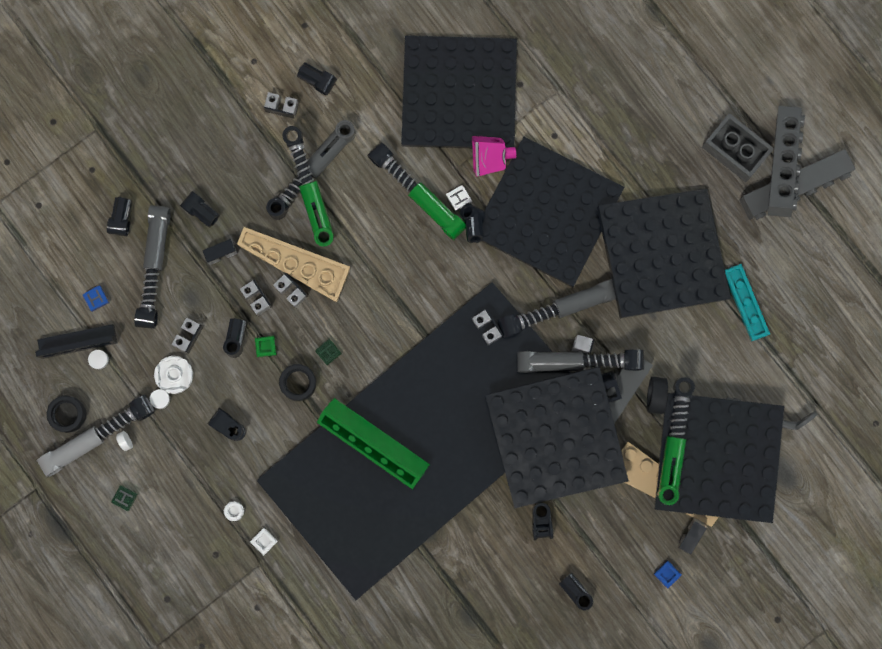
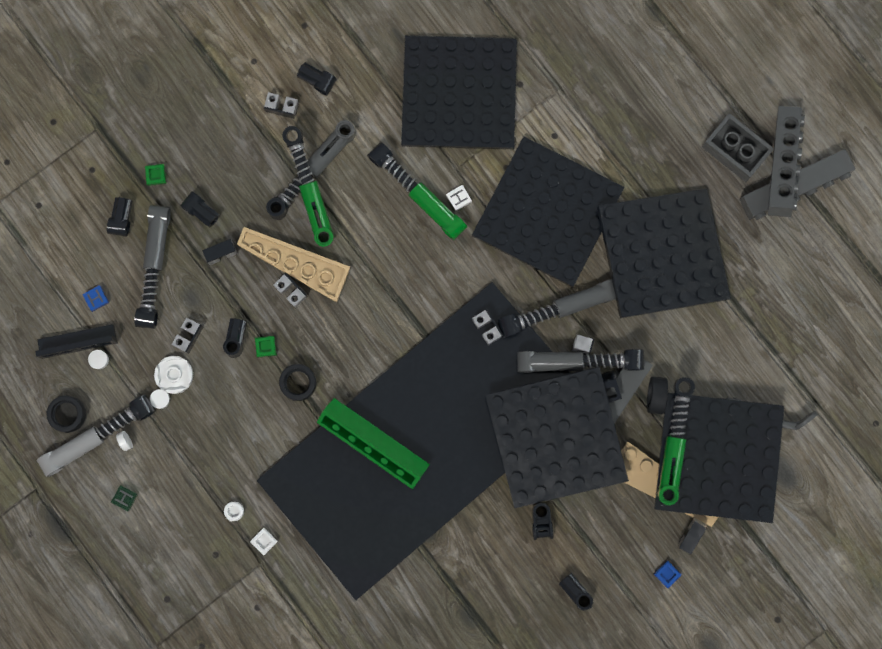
(155, 174): none -> green tile
(225, 423): black piece -> none
(255, 289): flat silver piece -> none
(328, 352): clear green tile -> none
(473, 219): black piece -> none
(490, 154): dark pink torso -> none
(746, 303): teal tile -> none

